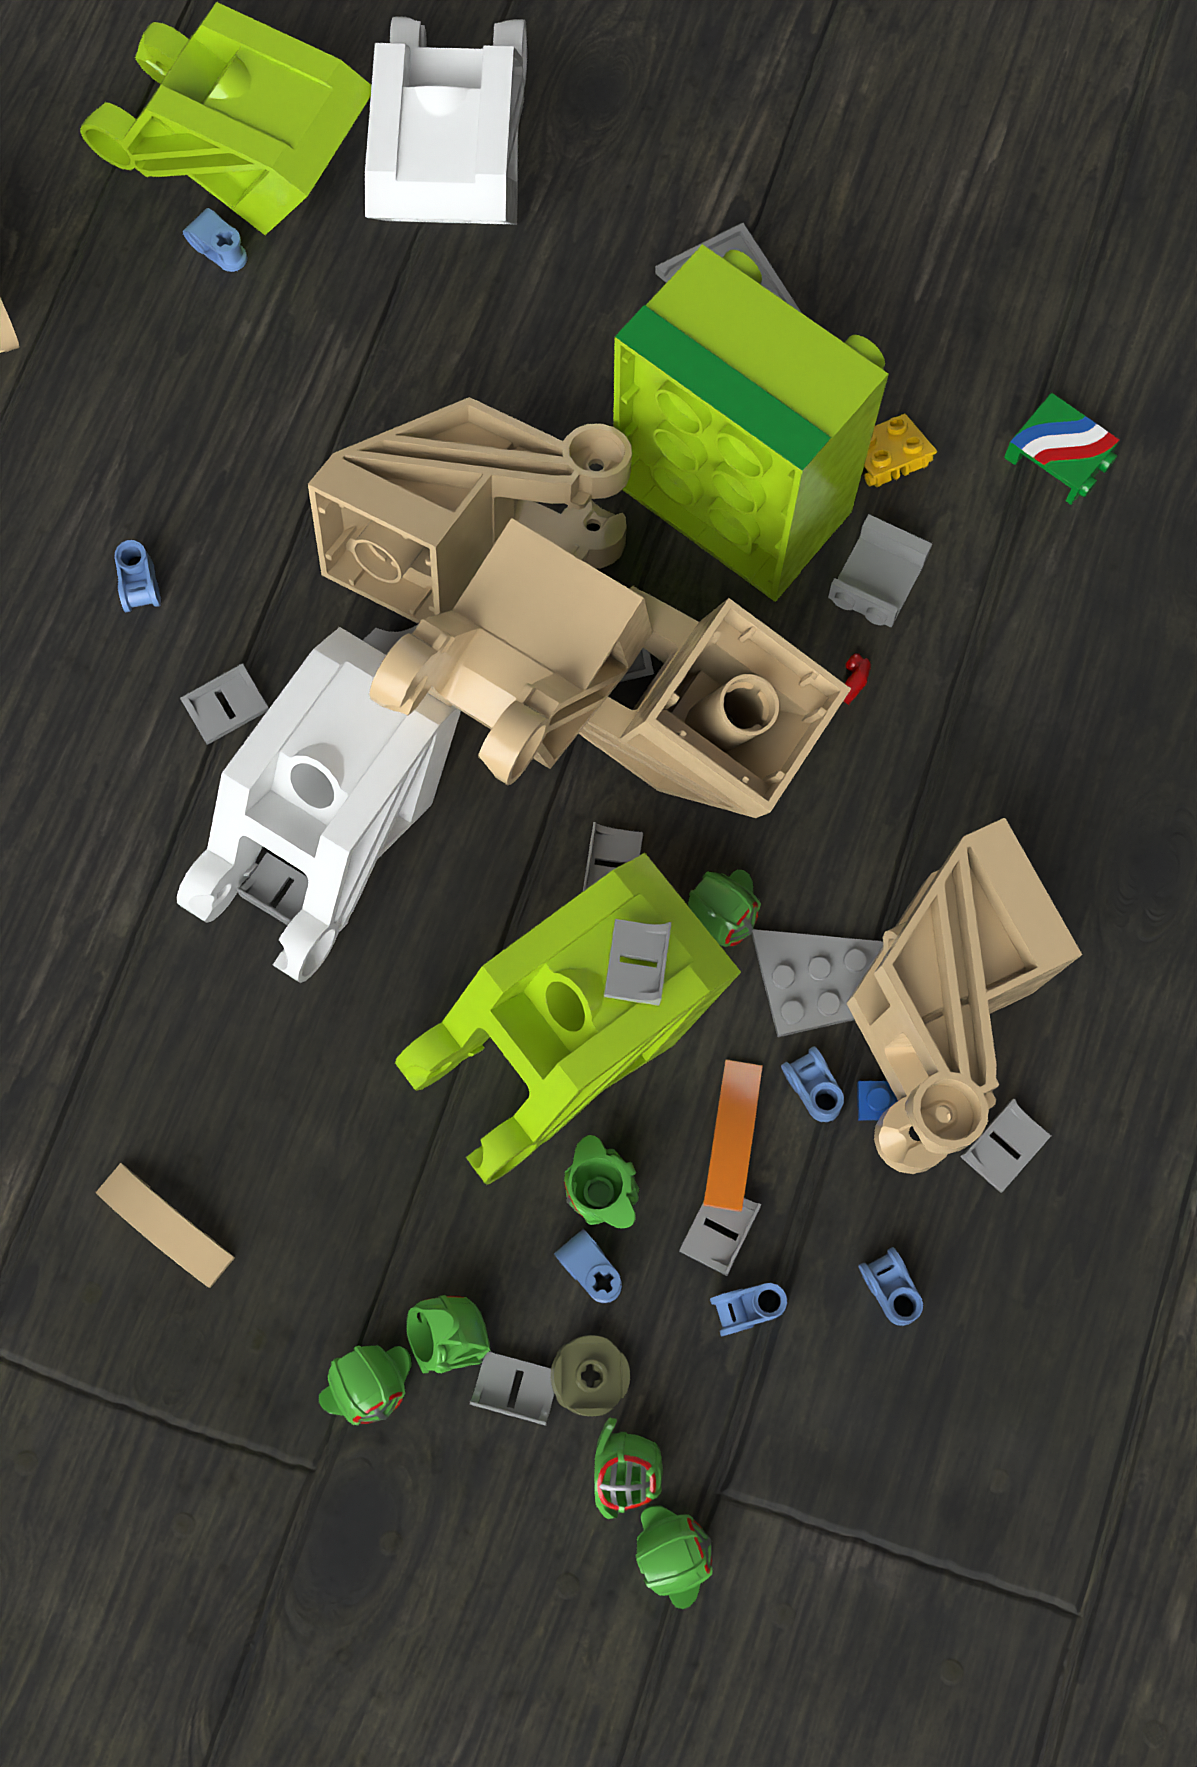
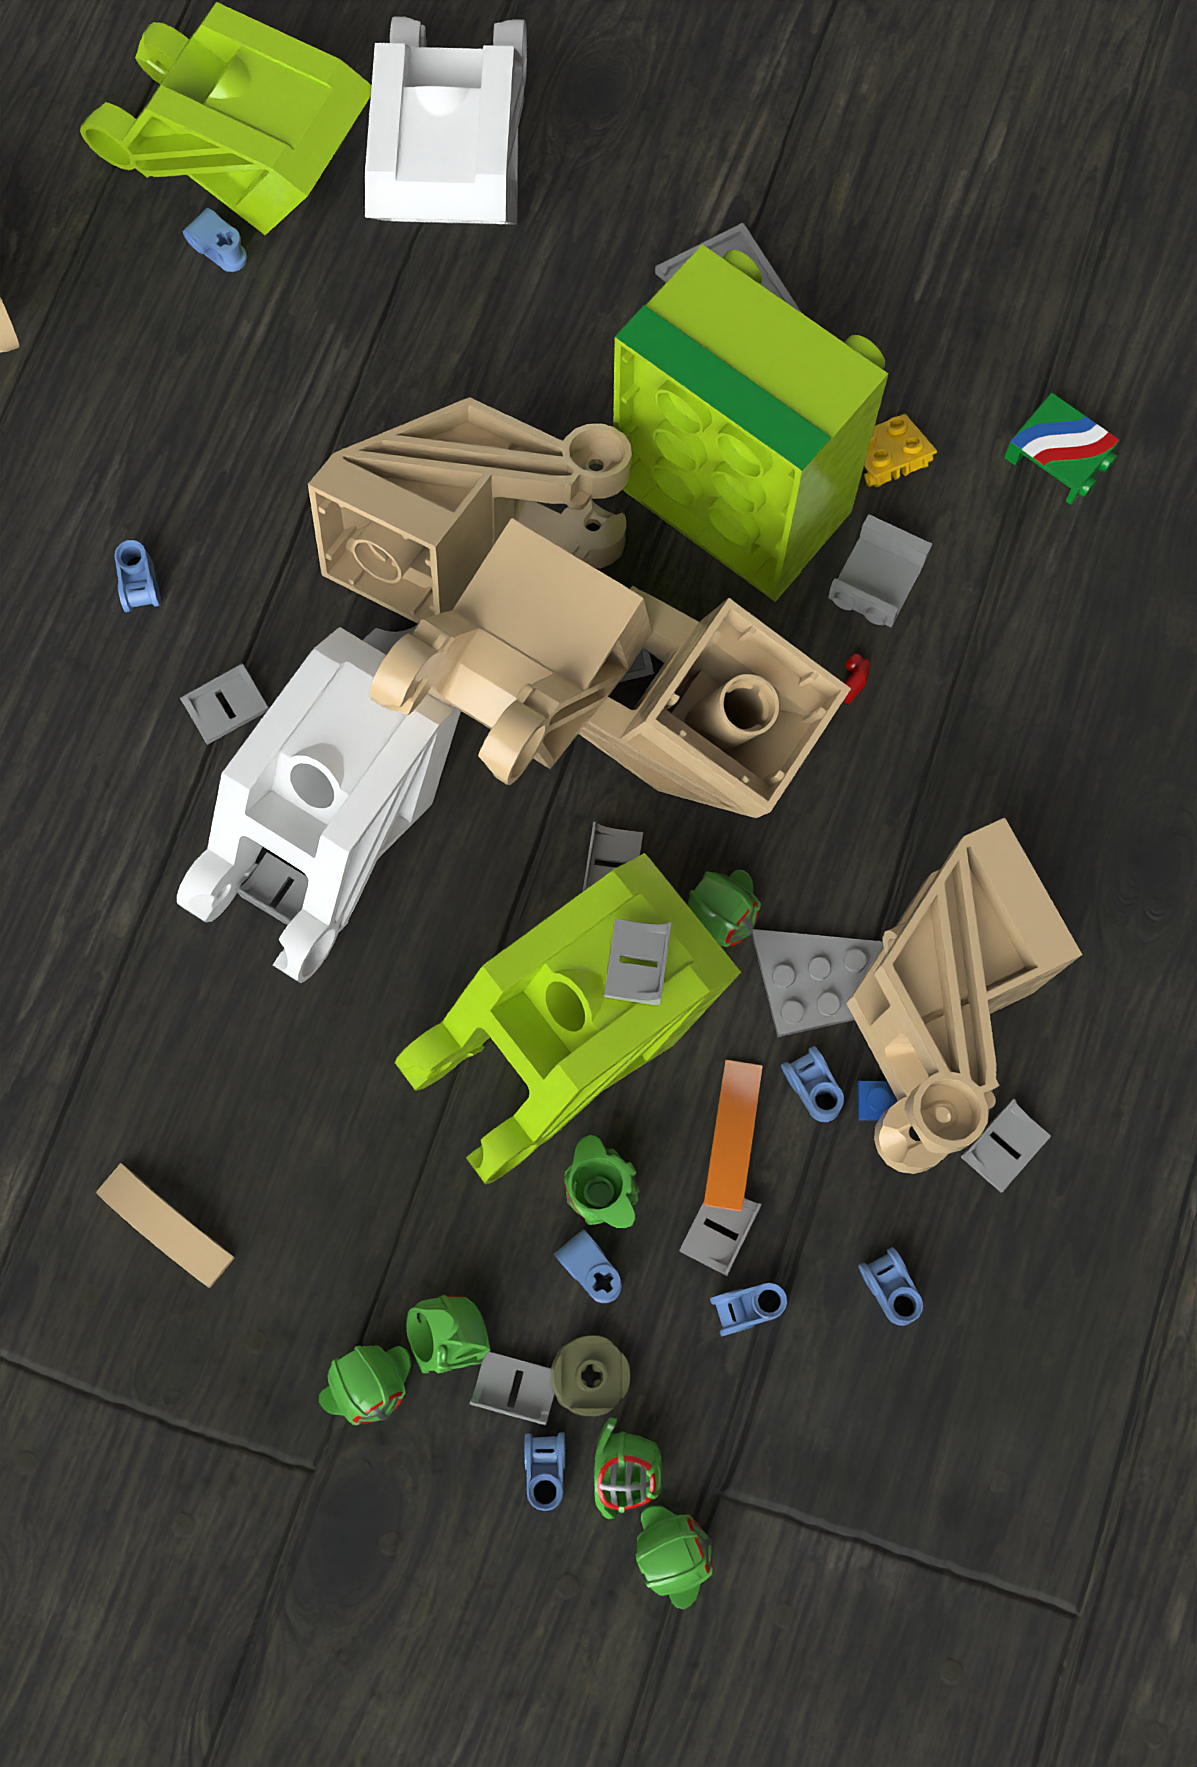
(545, 1467): none -> medium blue piece

